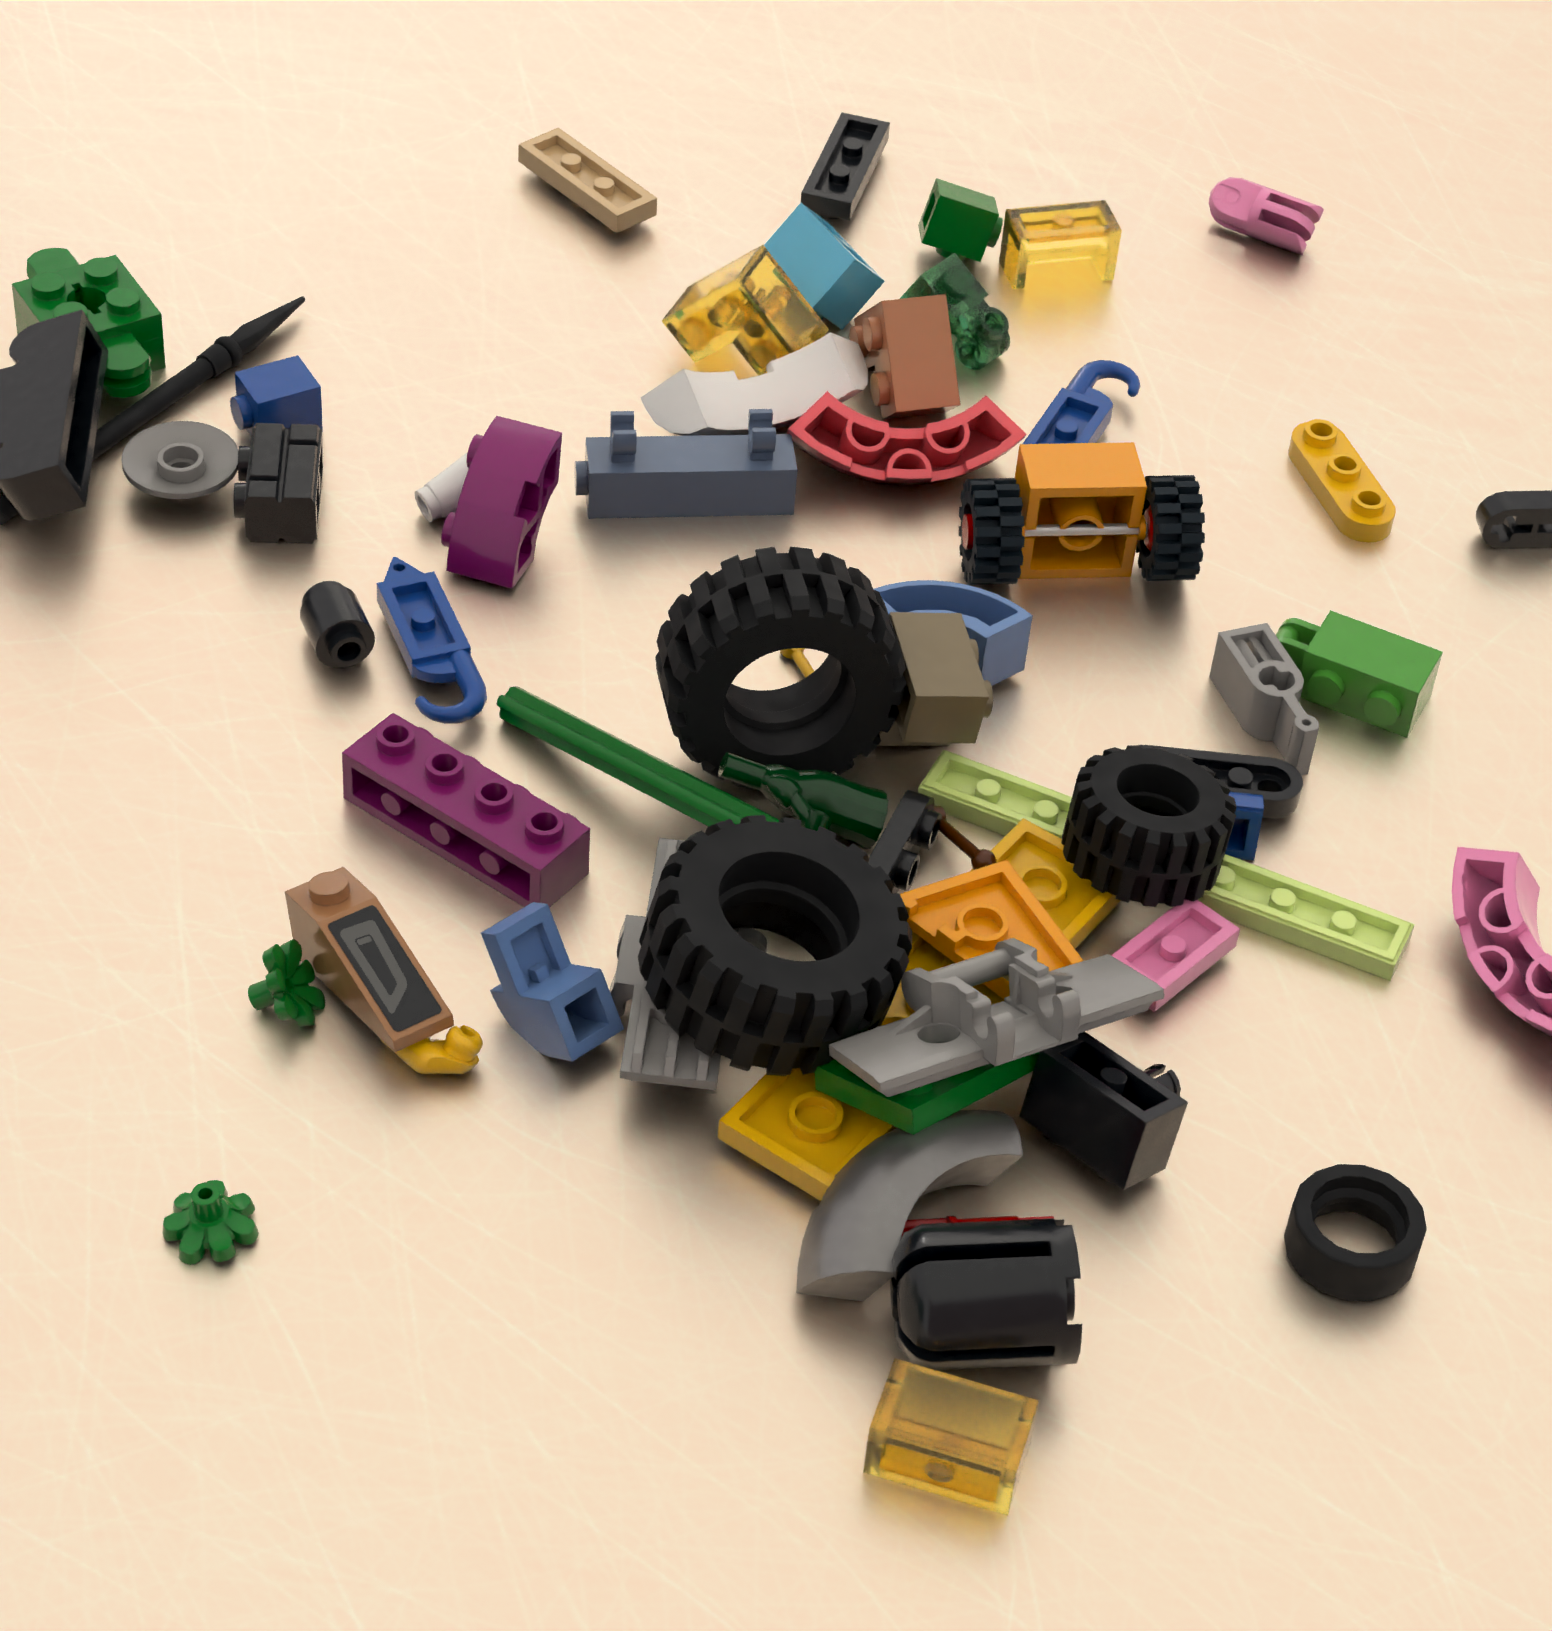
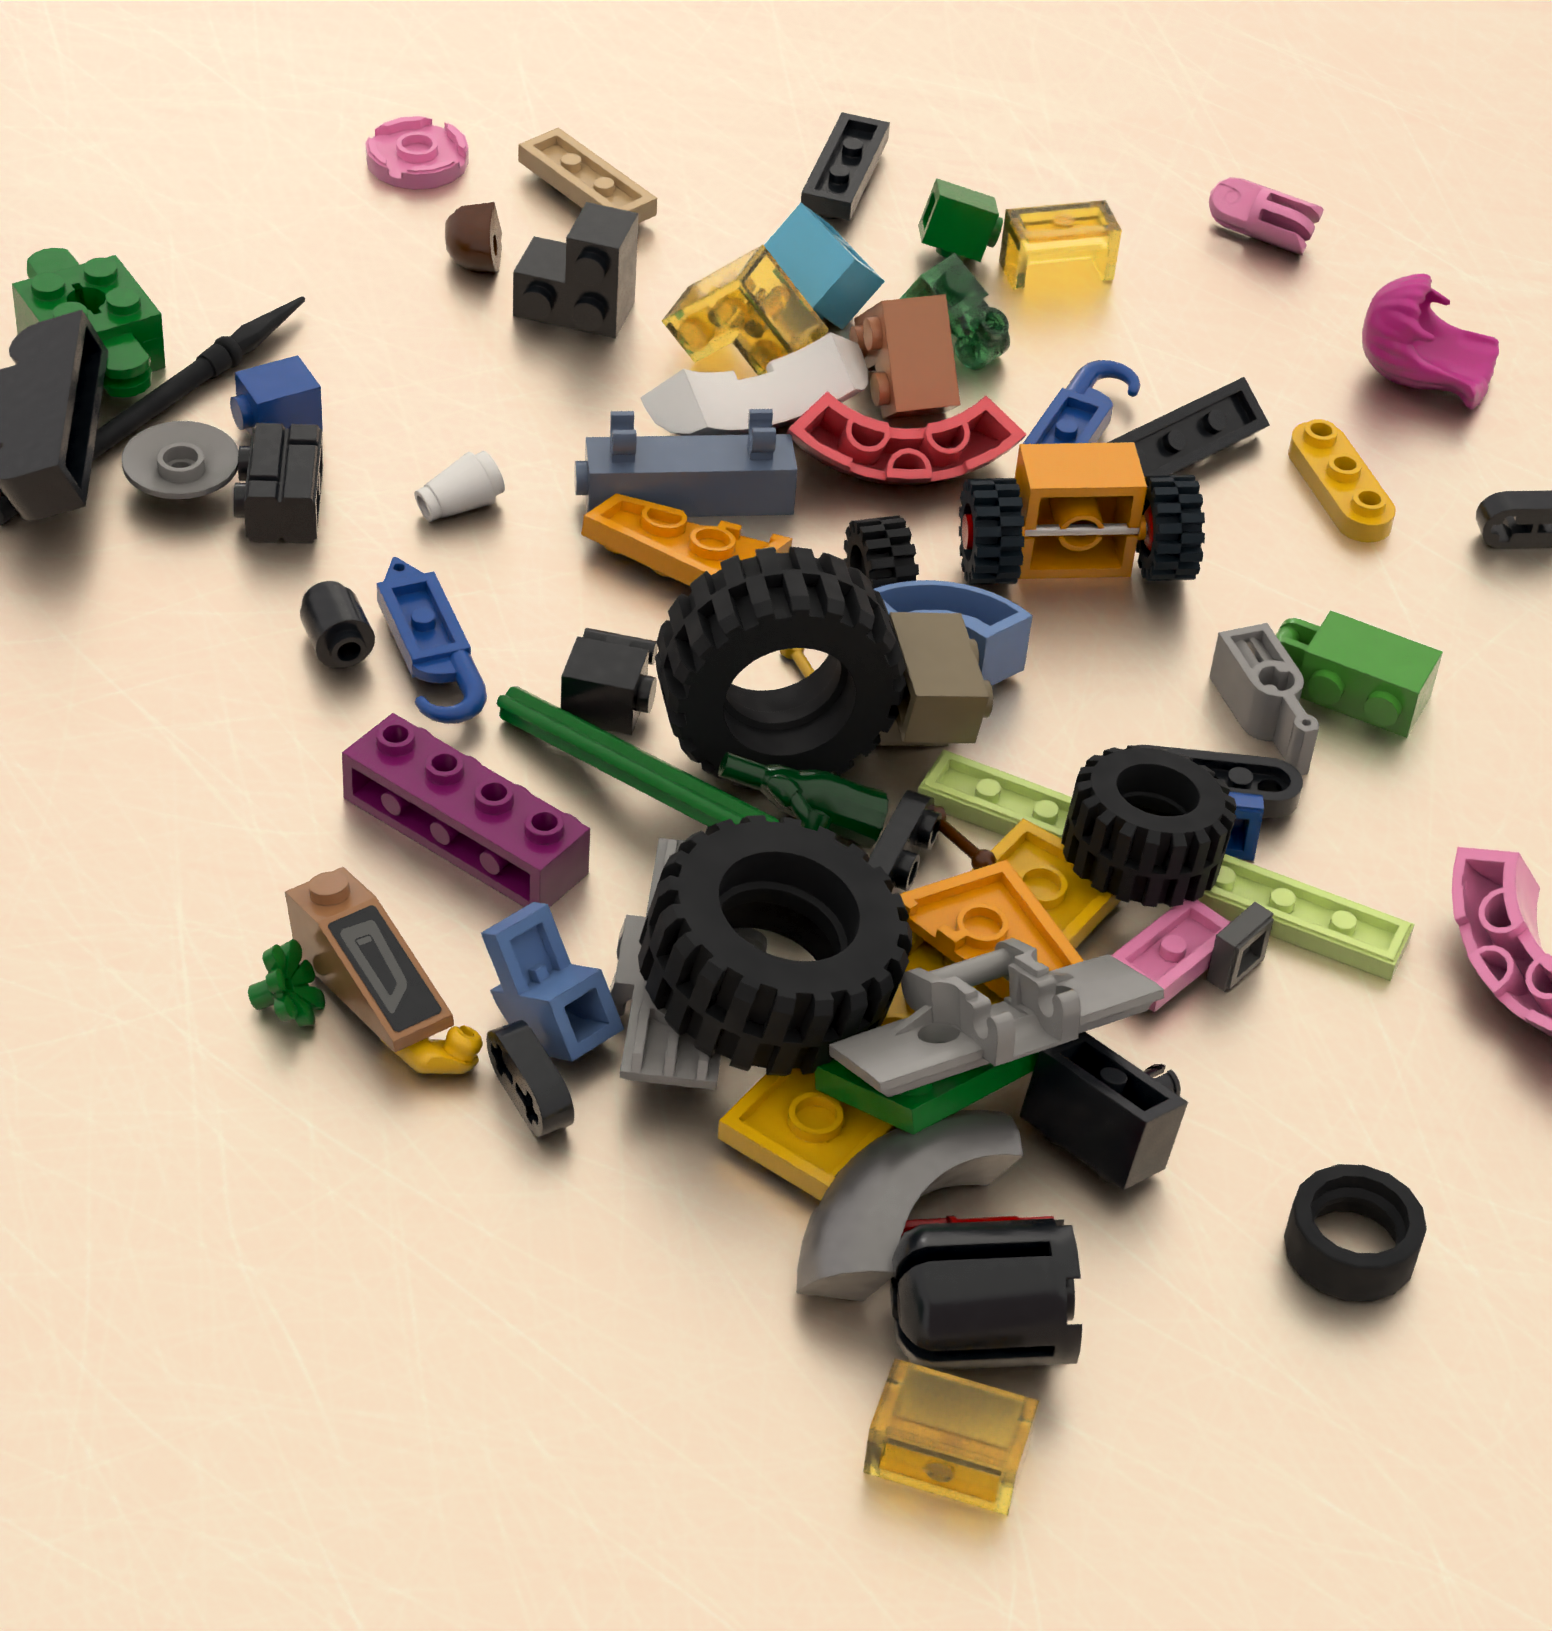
(210, 1222): green plant -> none
(416, 153): none -> bright pink tile
(475, 237): none -> reddish brown piece
(502, 501): magenta brick -> none
(530, 1078): none -> black beam
(584, 281): none -> black brick
(609, 680): none -> black brick
(665, 539): none -> light orange wing
(881, 550): none -> black tyre
(1197, 429): none -> black plate
(1240, 947): none -> dark grey tile
(1419, 348): none -> dark pink piece

